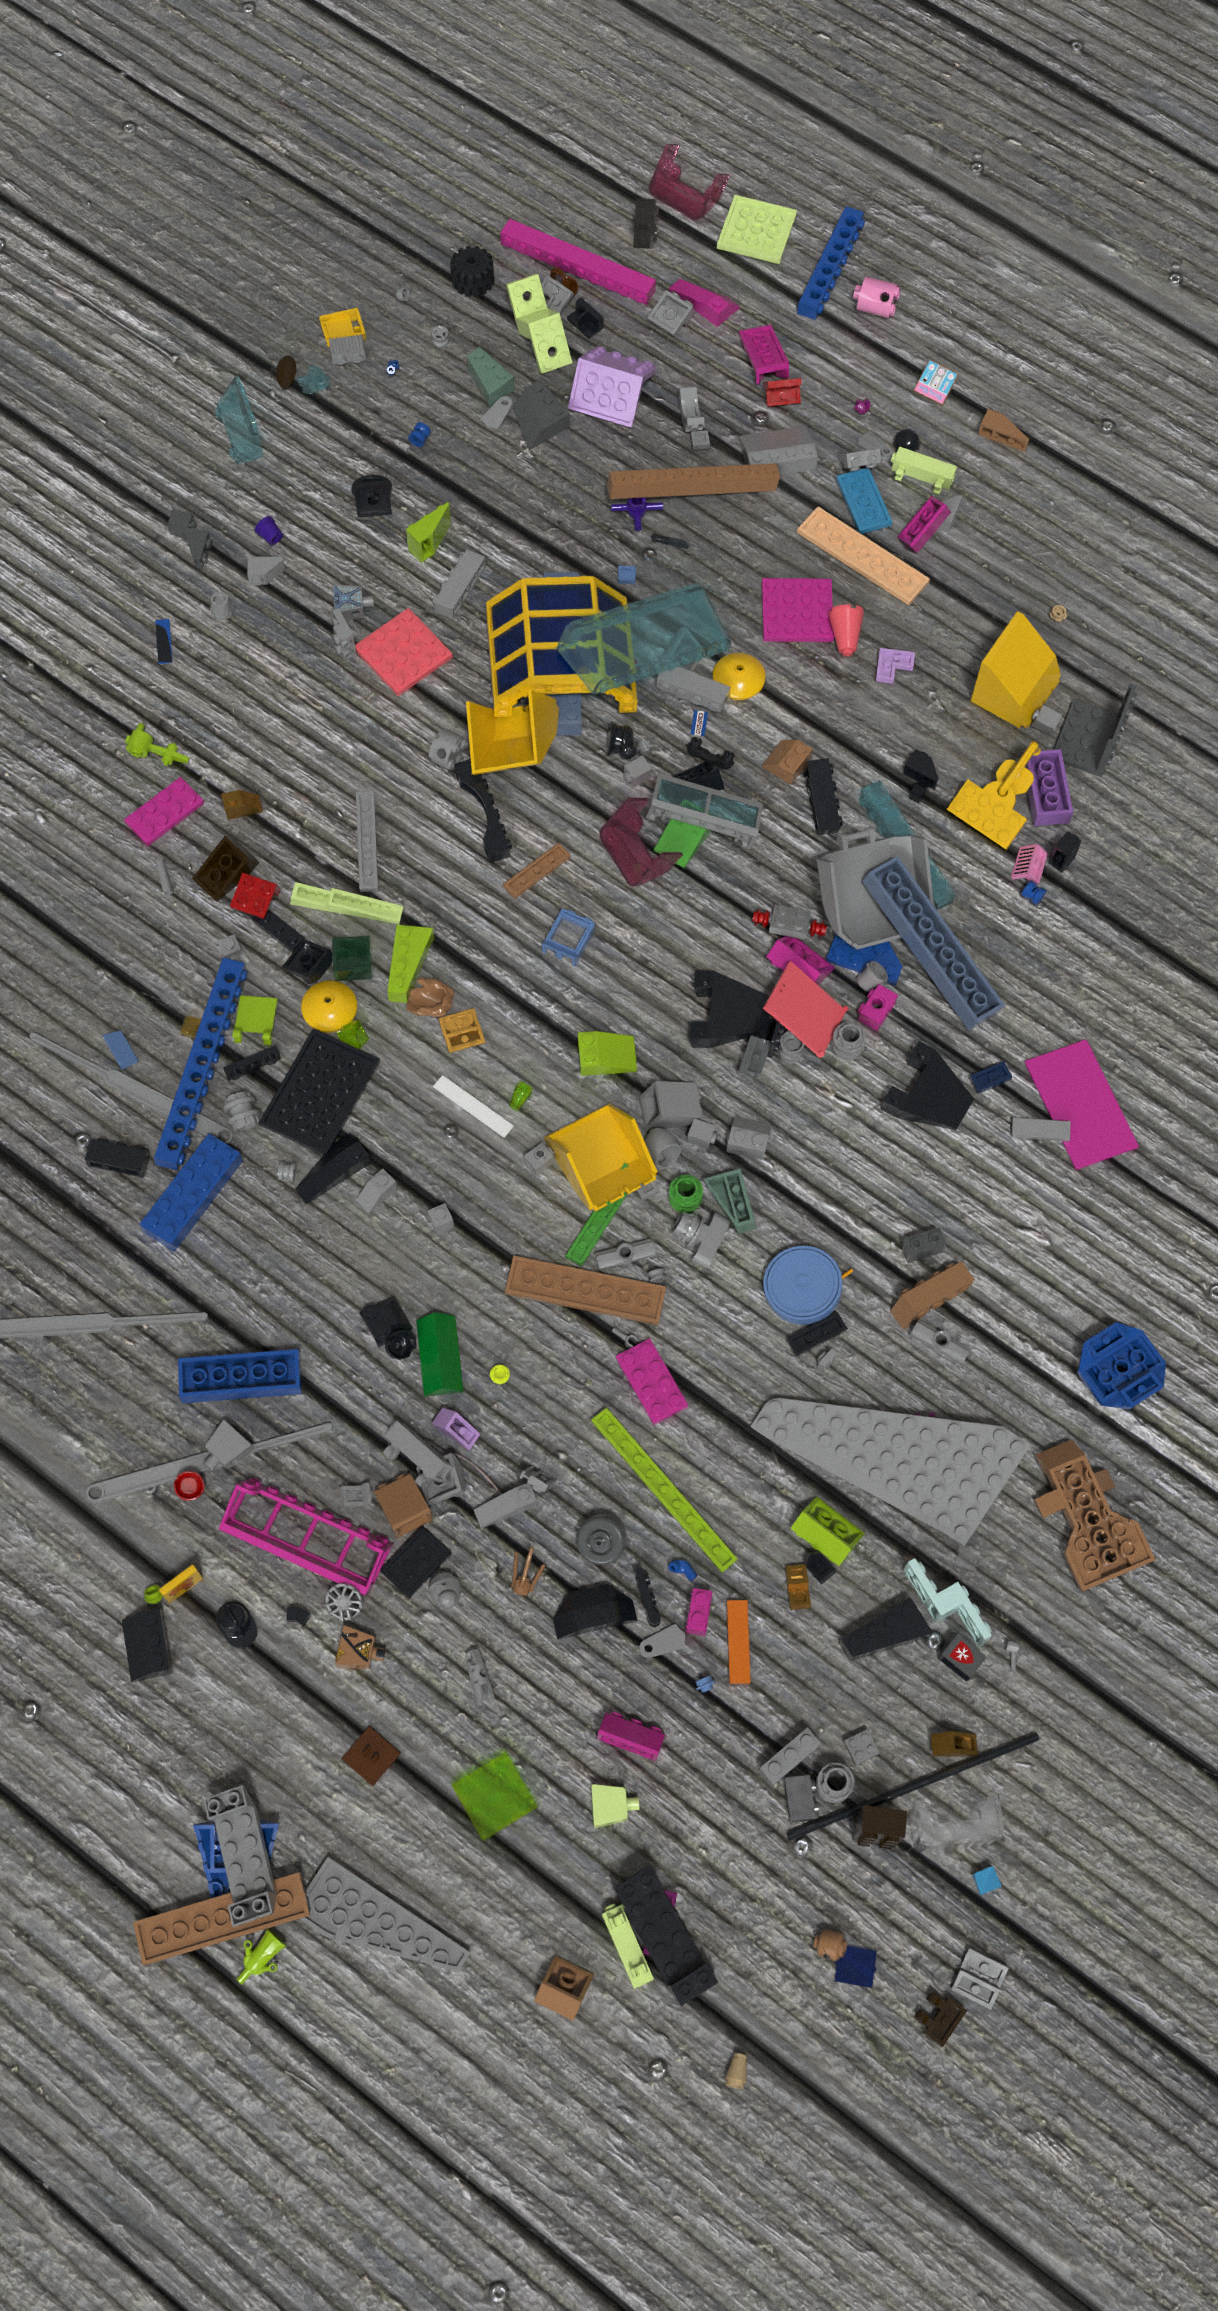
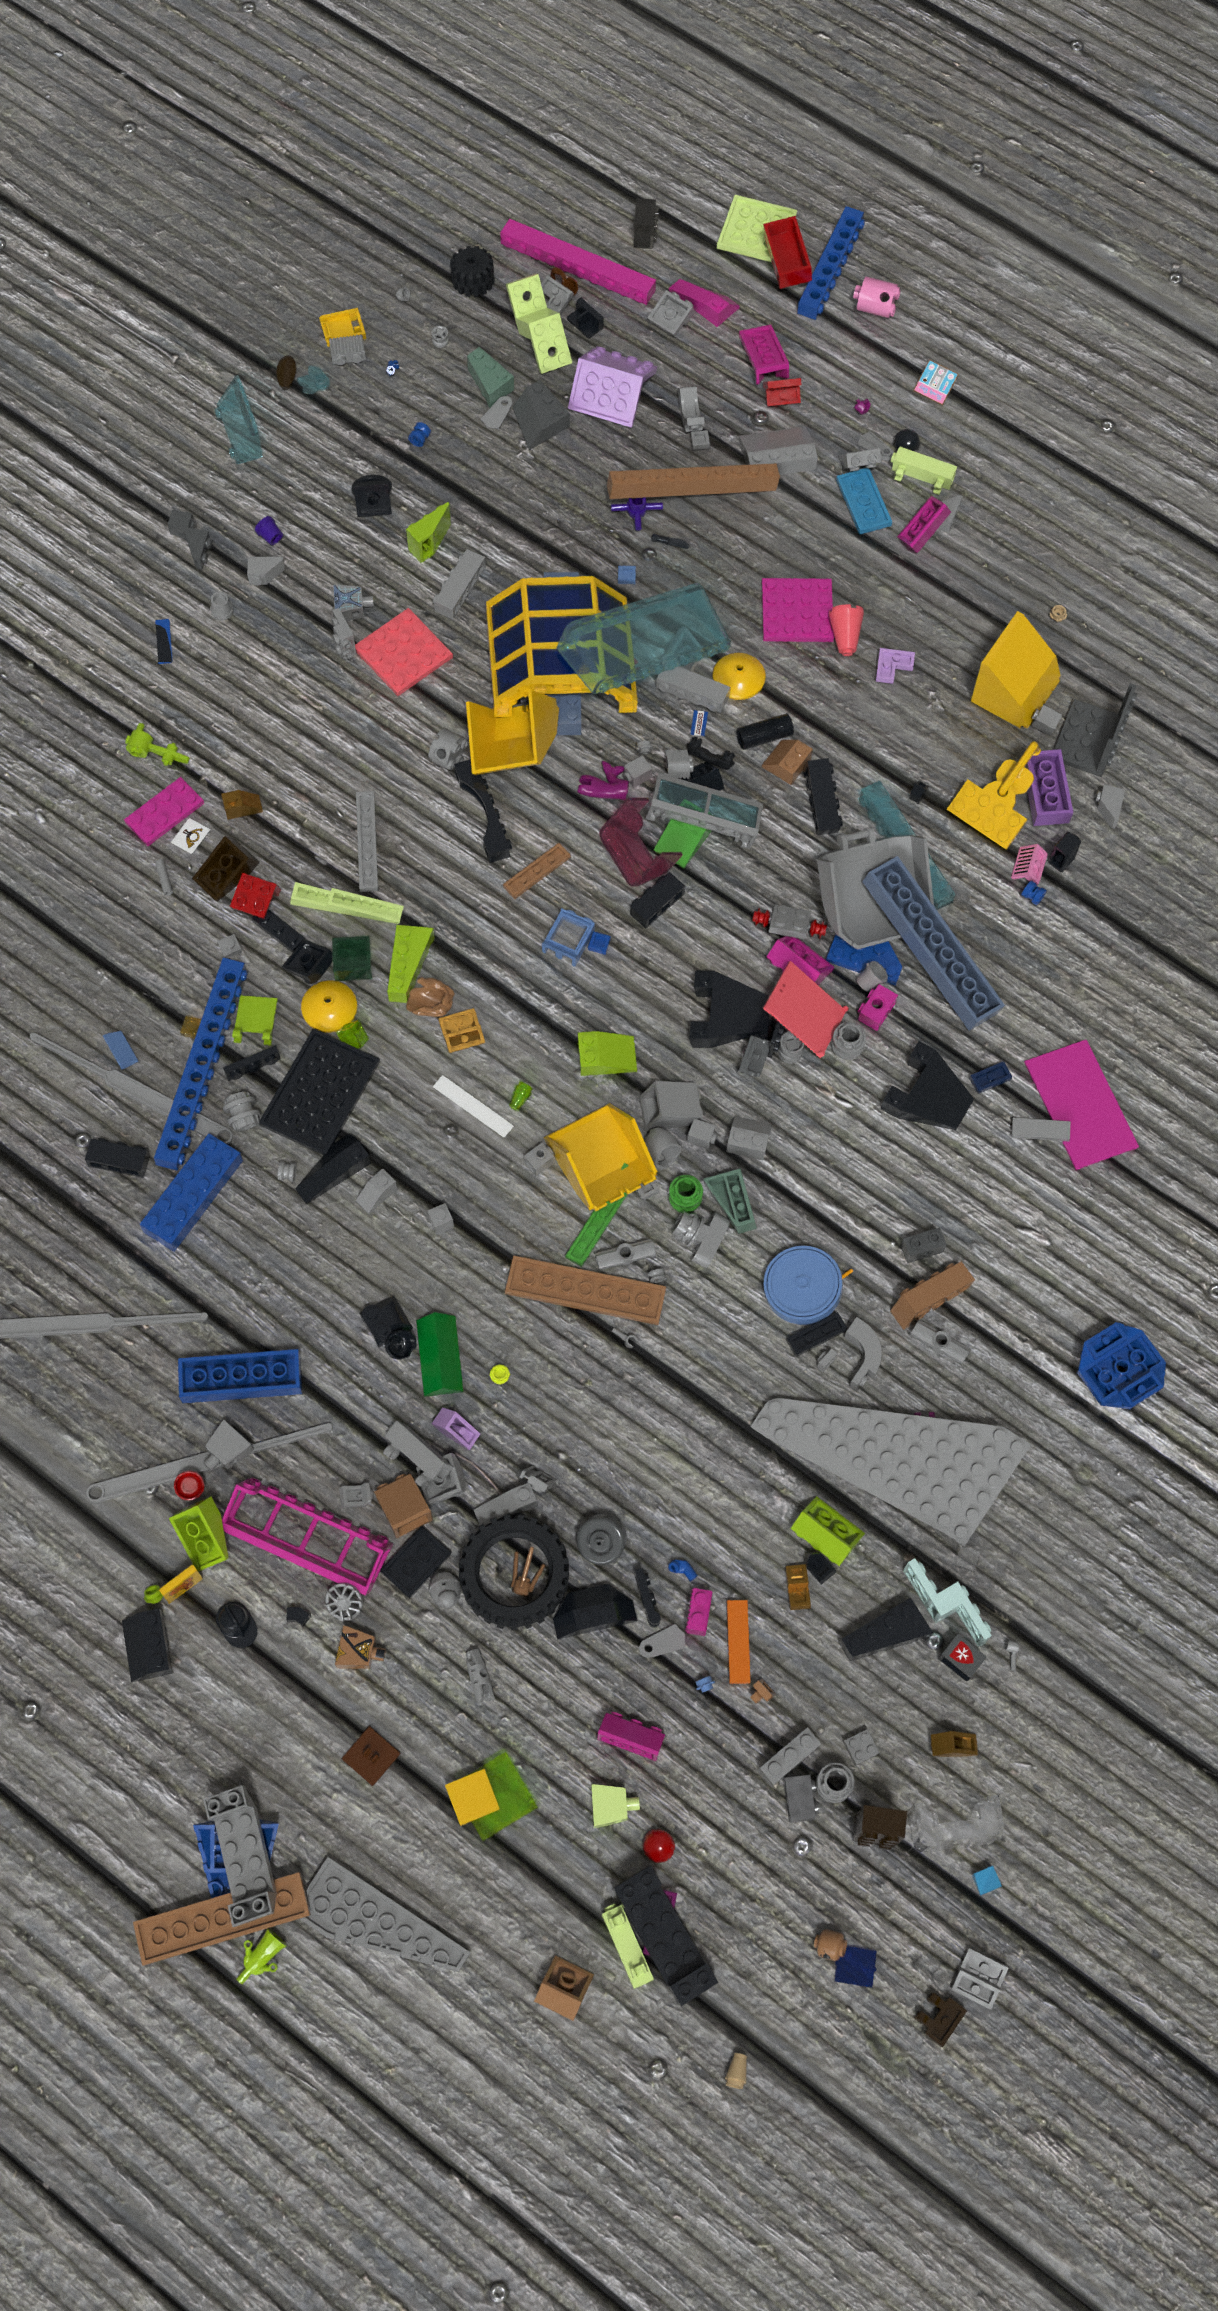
(190, 835): none -> white sticker
(201, 1533): none -> lime slope
(472, 1797): none -> yellow tile
(514, 1615): none -> black tyre
(597, 788): none -> magenta piece
(599, 943): none -> blue tile
(621, 741): black piece -> none
(651, 1381): dark pink plate -> none
(657, 900): none -> black brick
(658, 1845): none -> red hair
(664, 1490): lime plate -> none
(668, 187): clear pink windscreen -> none
(679, 763): none -> light grey brick
(760, 732): none -> black piece
(763, 1691): none -> medium nougat tile
(787, 252): none -> red piece
(863, 555): light nougat plate -> none
(868, 1343): none -> light grey arch
(913, 1786): black piece -> none
(921, 768): black slope -> none
(1002, 430): medium nougat slope -> none
(1081, 1494): medium nougat piece -> none
(1110, 803): none -> light grey slope

